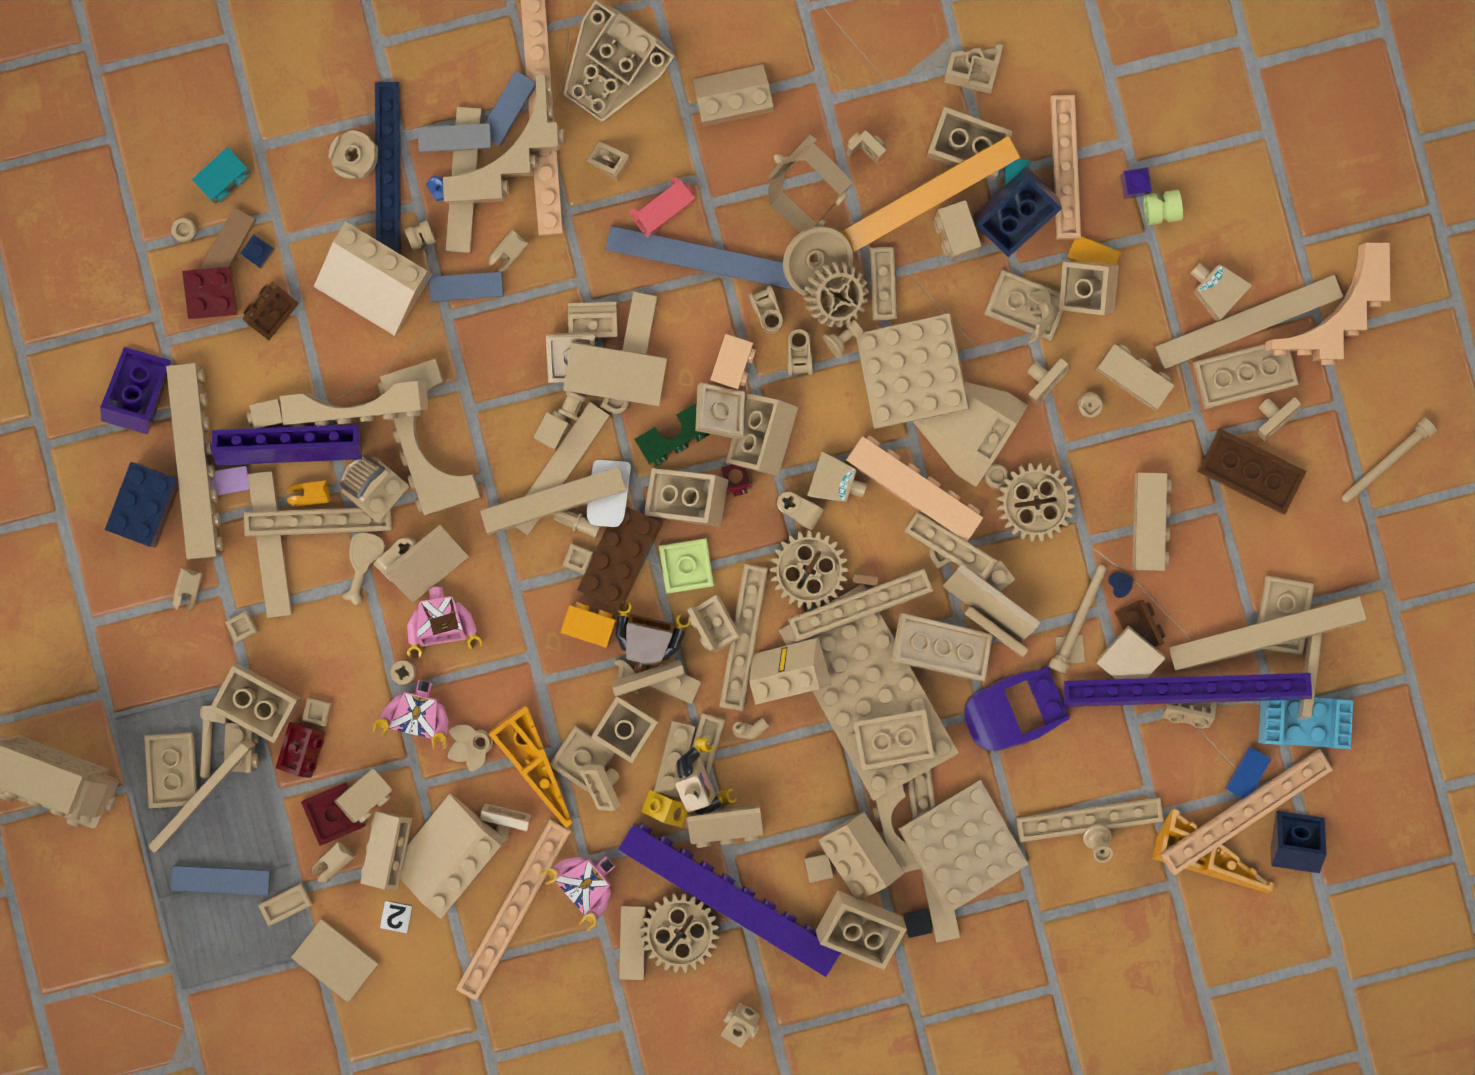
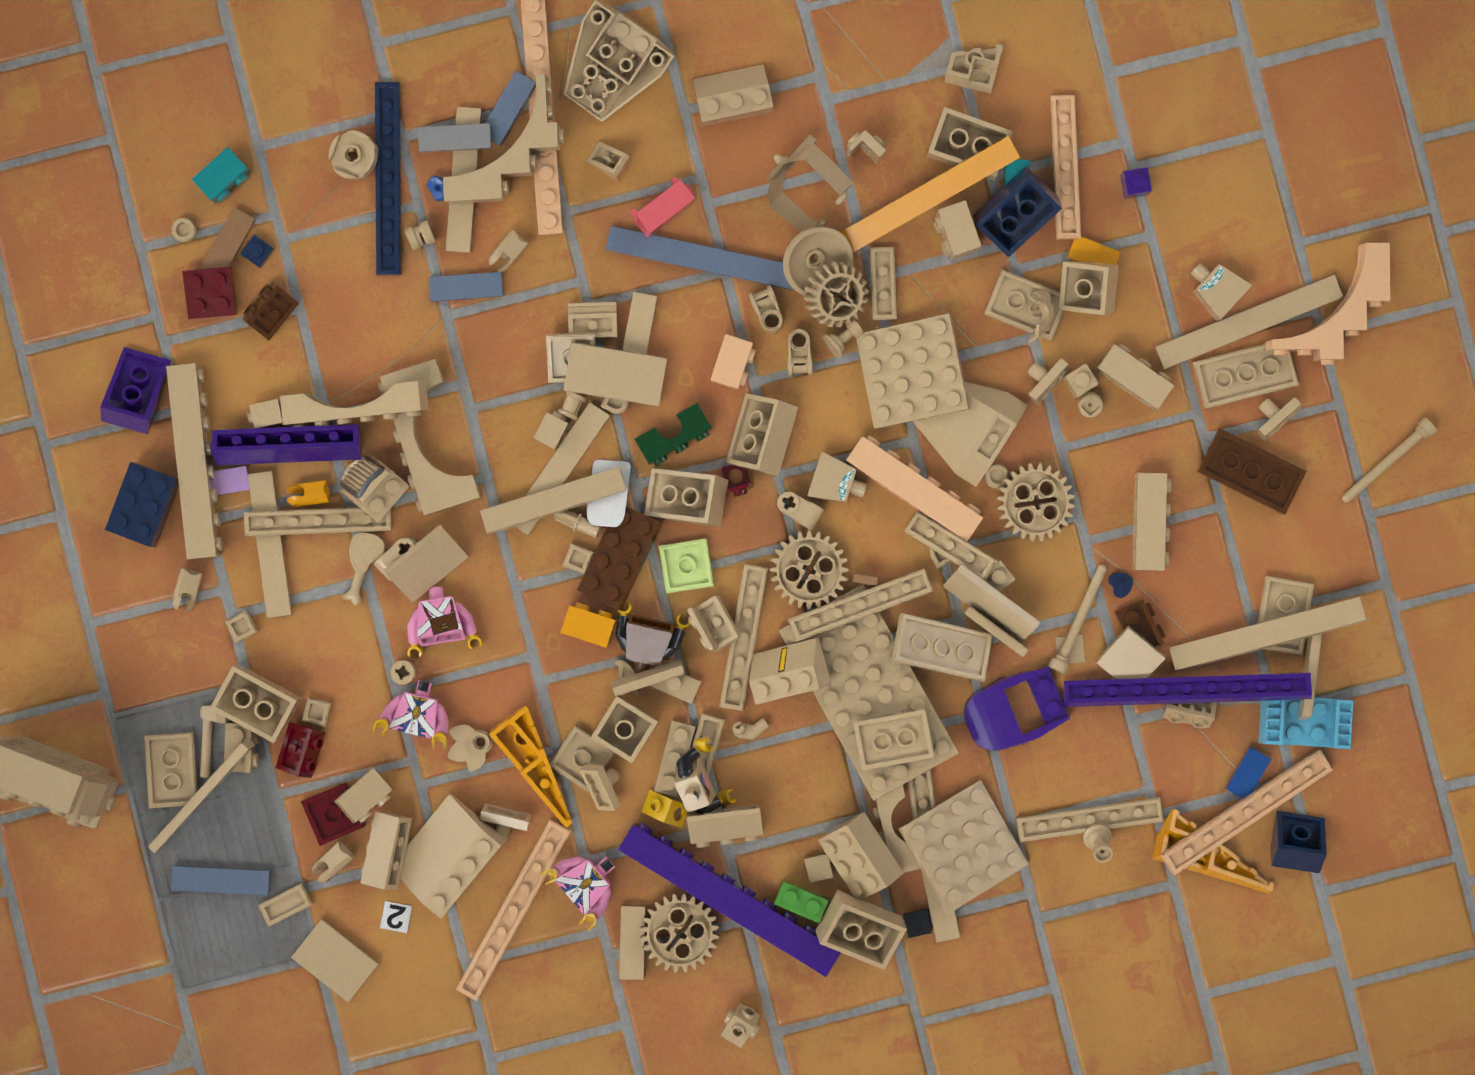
(371, 278): tan slope -> none
(720, 411): tan tile -> none
(801, 901): none -> bright green brick
(1080, 381): none -> tan brick
(1162, 207): yellowish green wheel -> none

